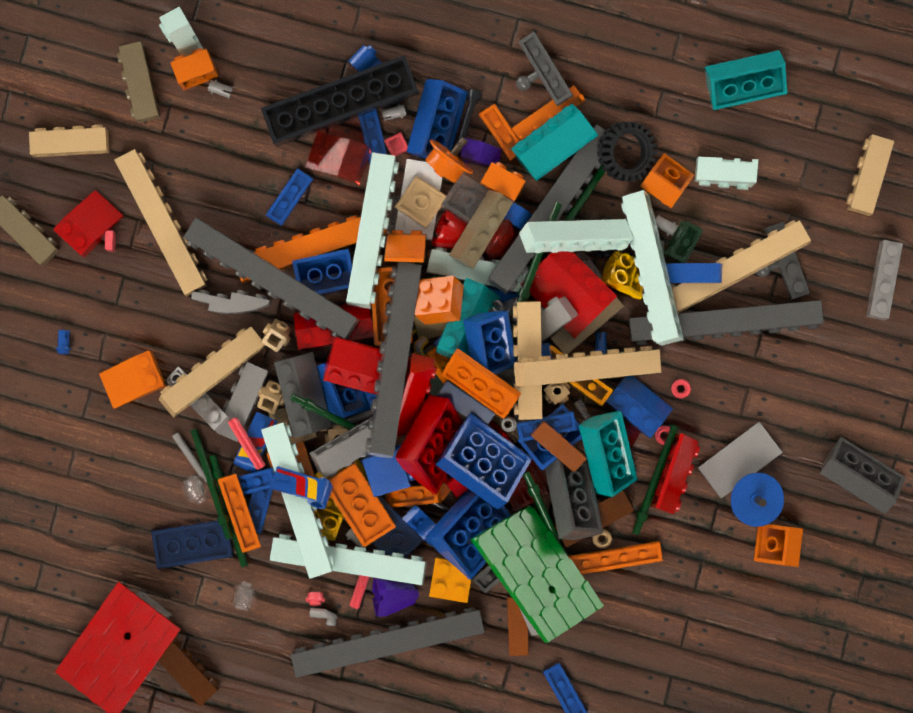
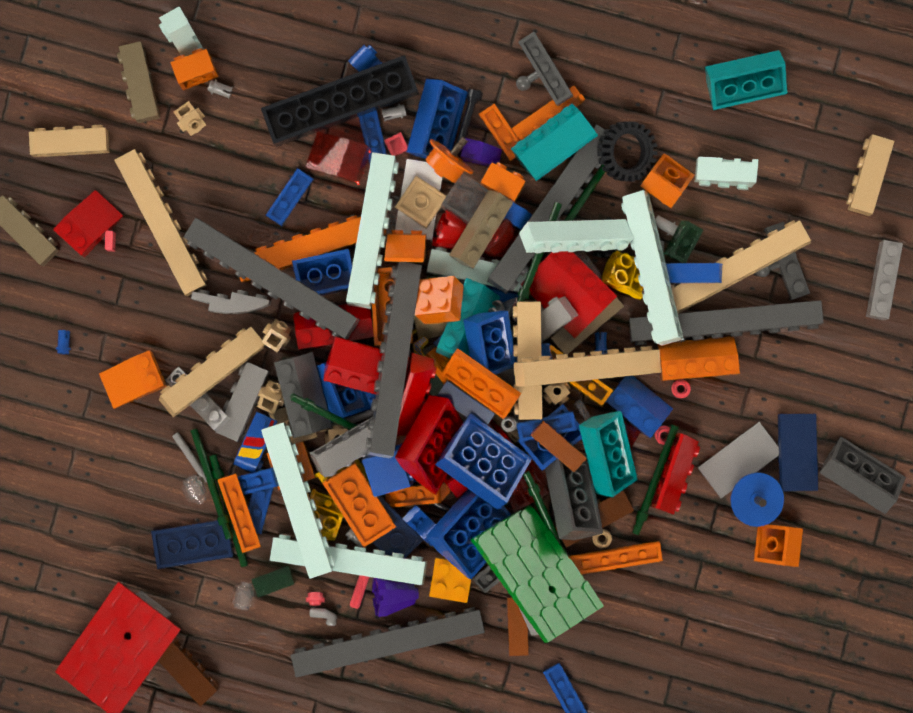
(190, 118): none -> tan brick
(246, 443): coral axle -> none
(273, 581): none -> clear green brick
(304, 486): blue door -> none
(699, 359): none -> orange slope
(797, 452): none -> dark blue tile

